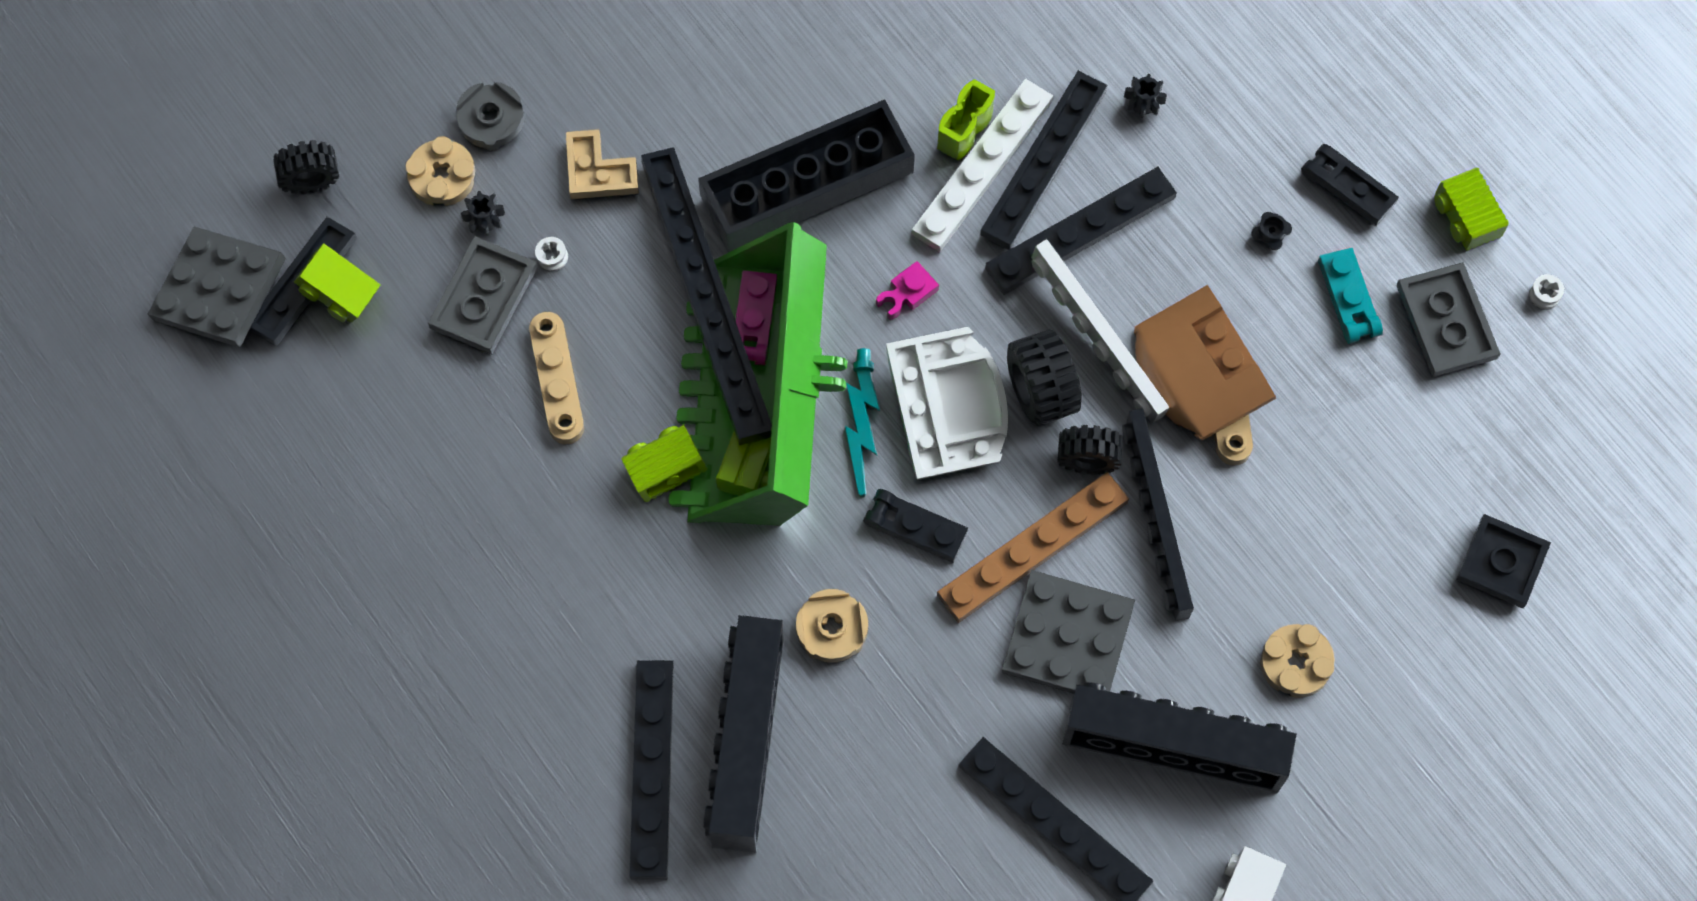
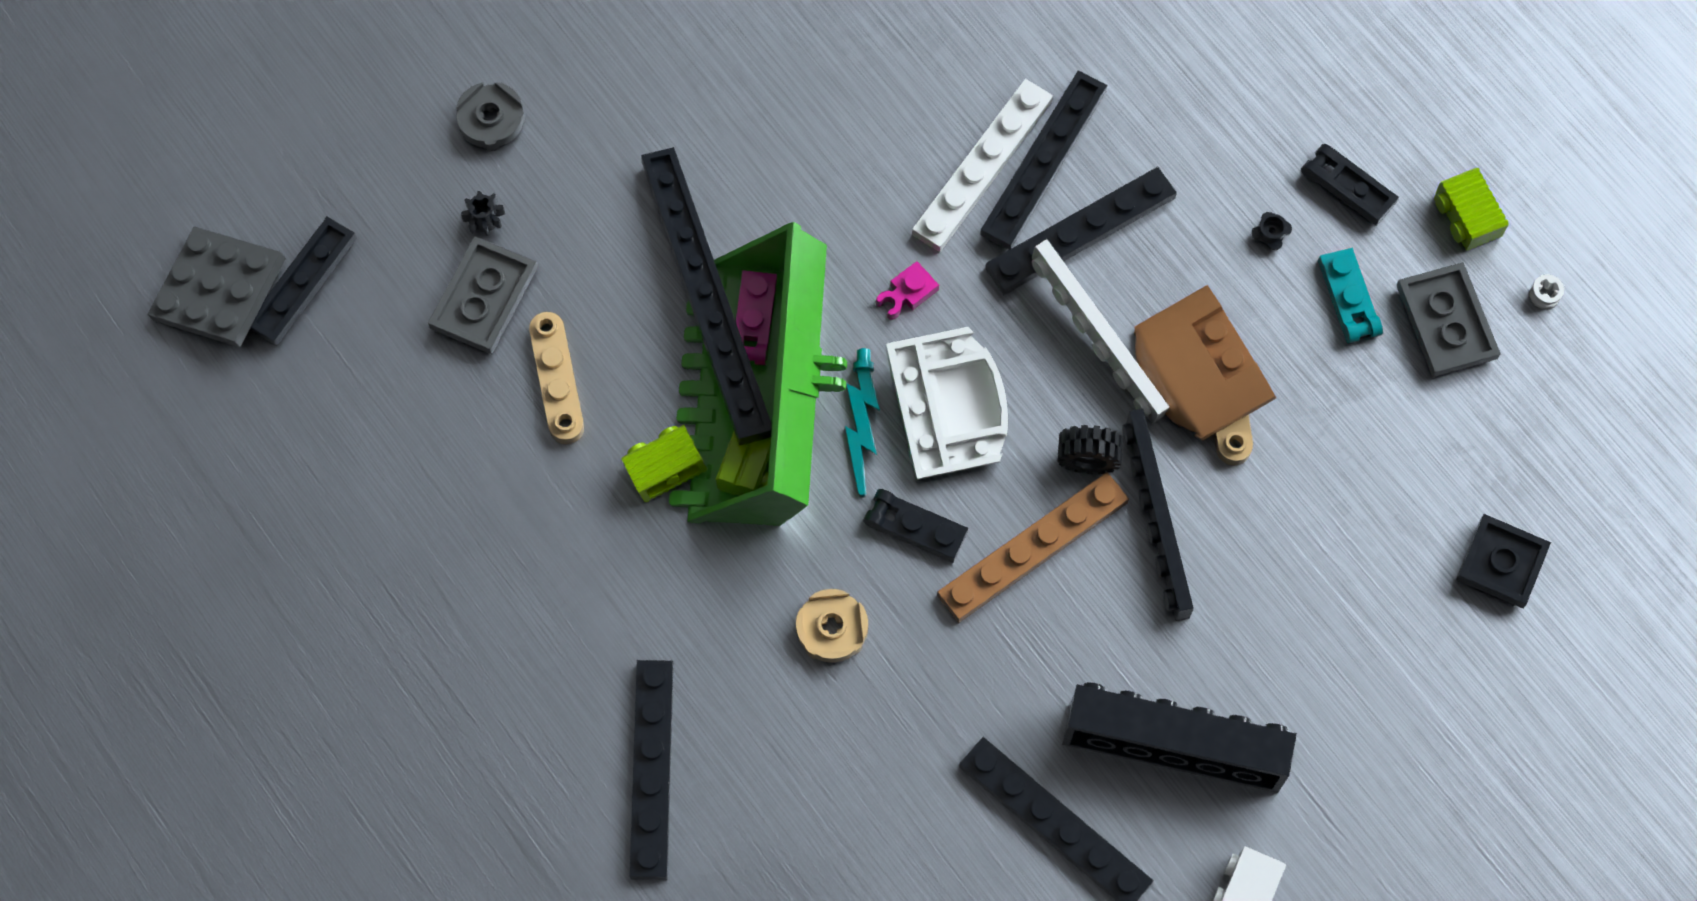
(306, 167): black tyre -> none
(336, 284): lime brick -> none
(436, 154): tan plate -> none
(549, 243): white bush -> none
(591, 175): tan plate -> none
(746, 734): black brick -> none
(806, 175): black brick -> none
(965, 119): lime brick -> none
(1044, 377): black tyre -> none
(1067, 634): dark grey plate -> none
(1145, 95): black gear -> none
(1288, 678): tan plate -> none

